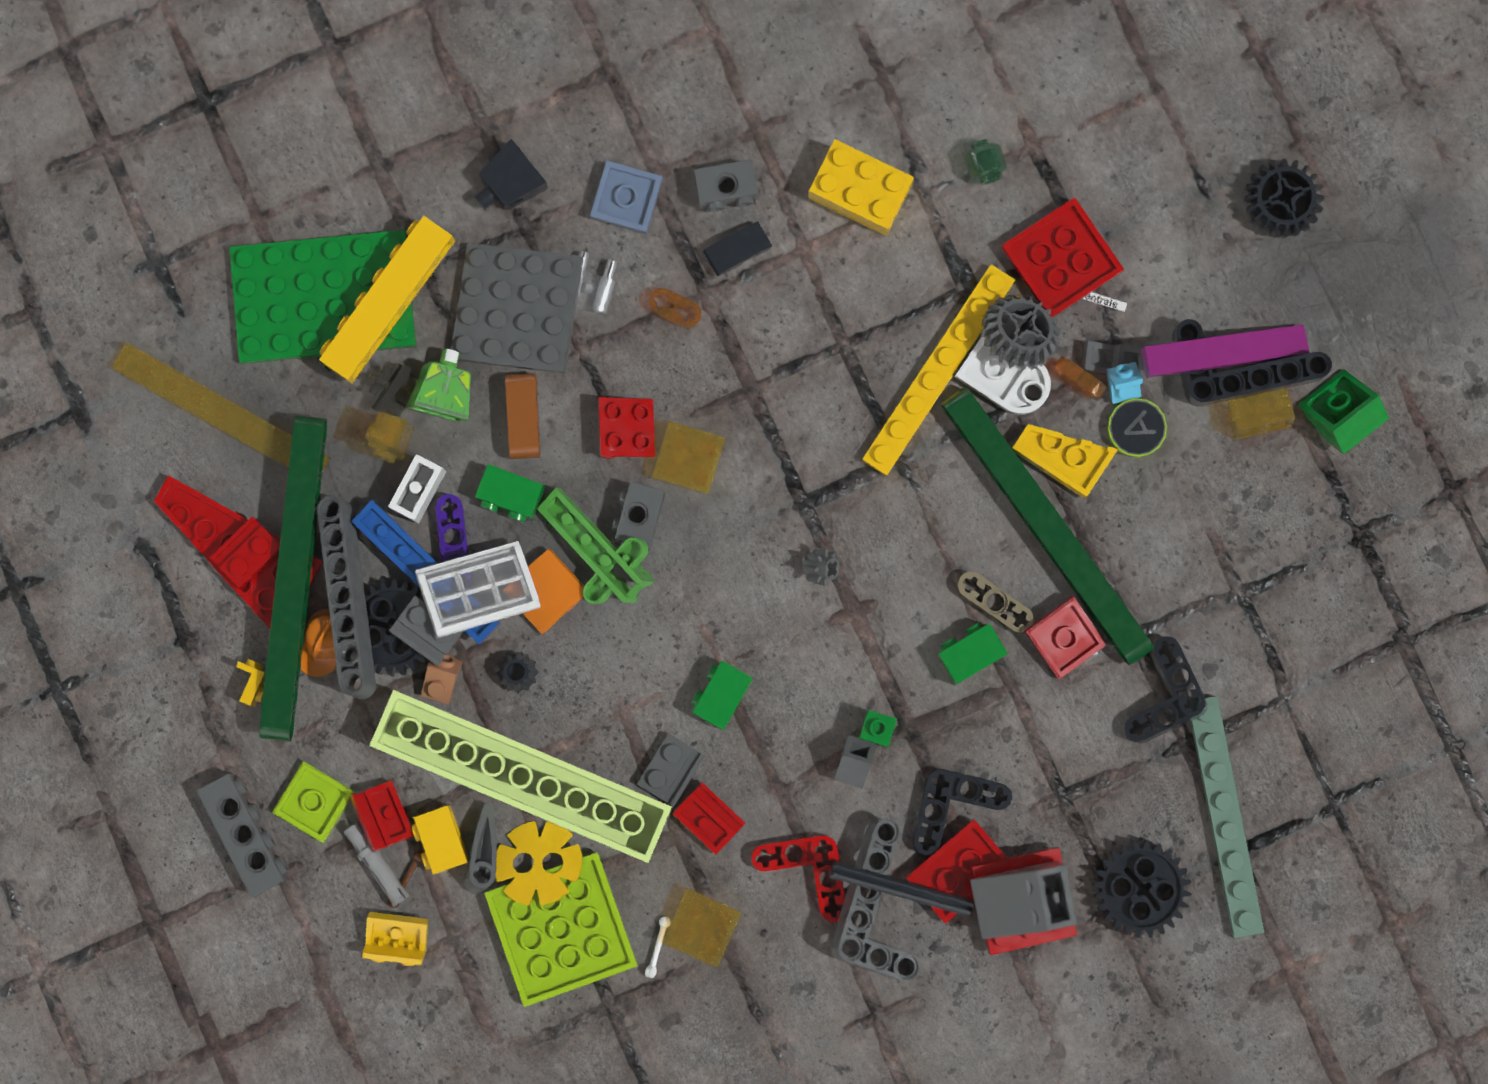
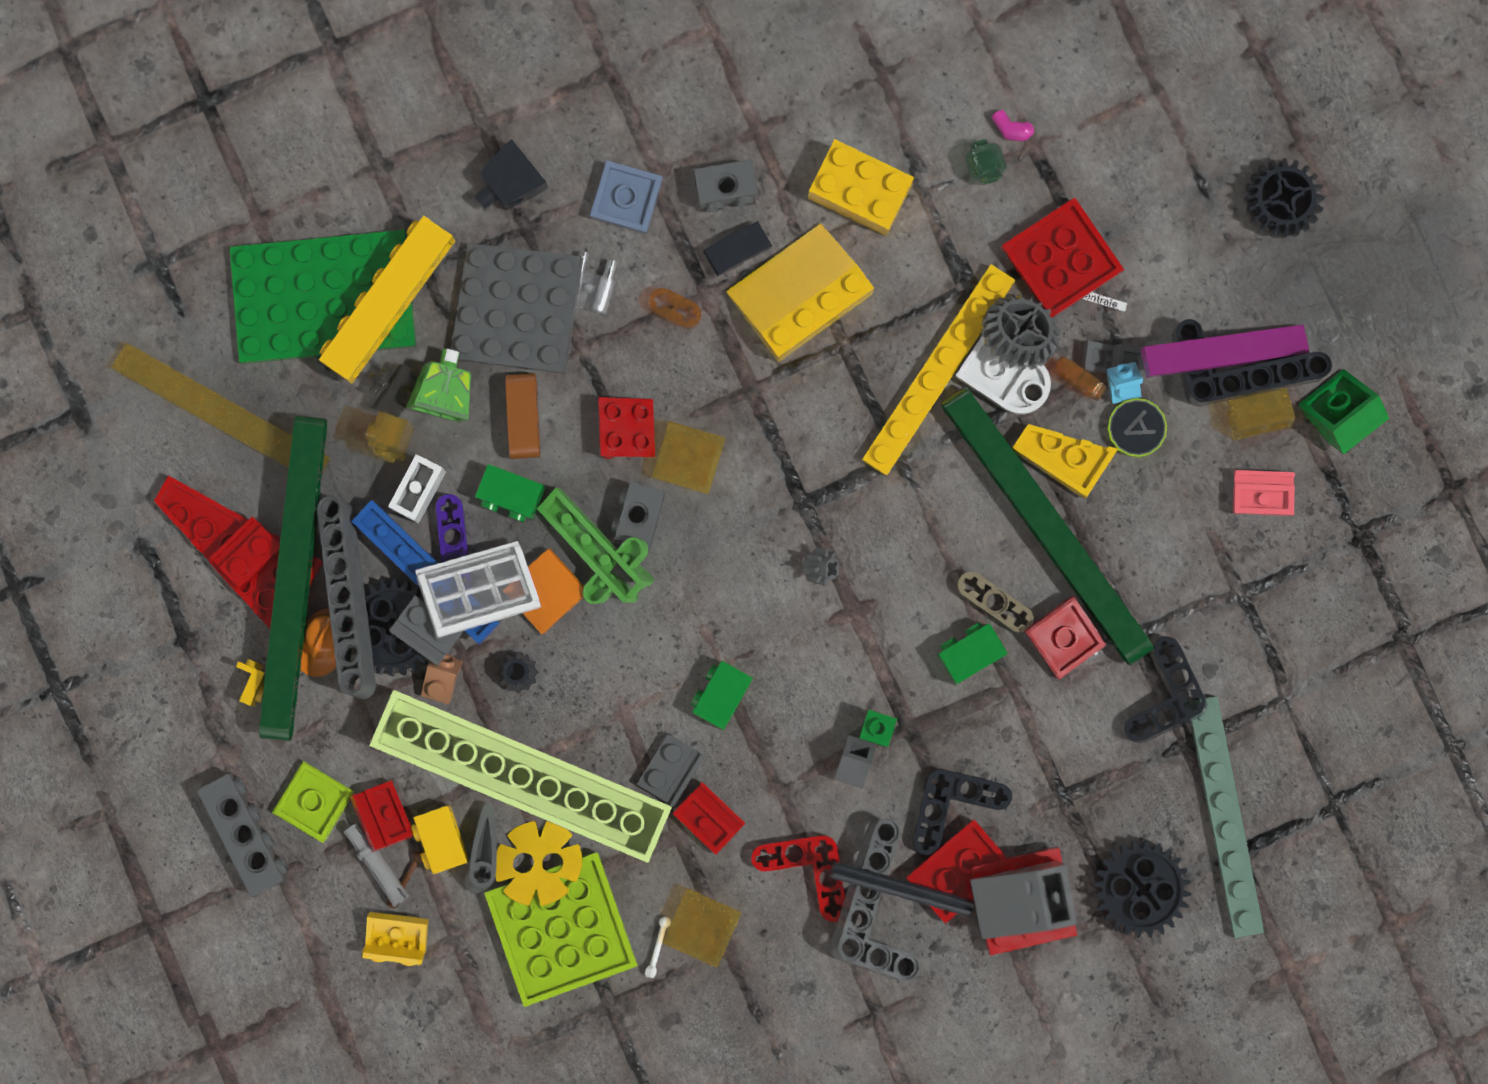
(800, 292): none -> yellow slope
(1012, 130): none -> dark pink arm
(1263, 493): none -> coral plate

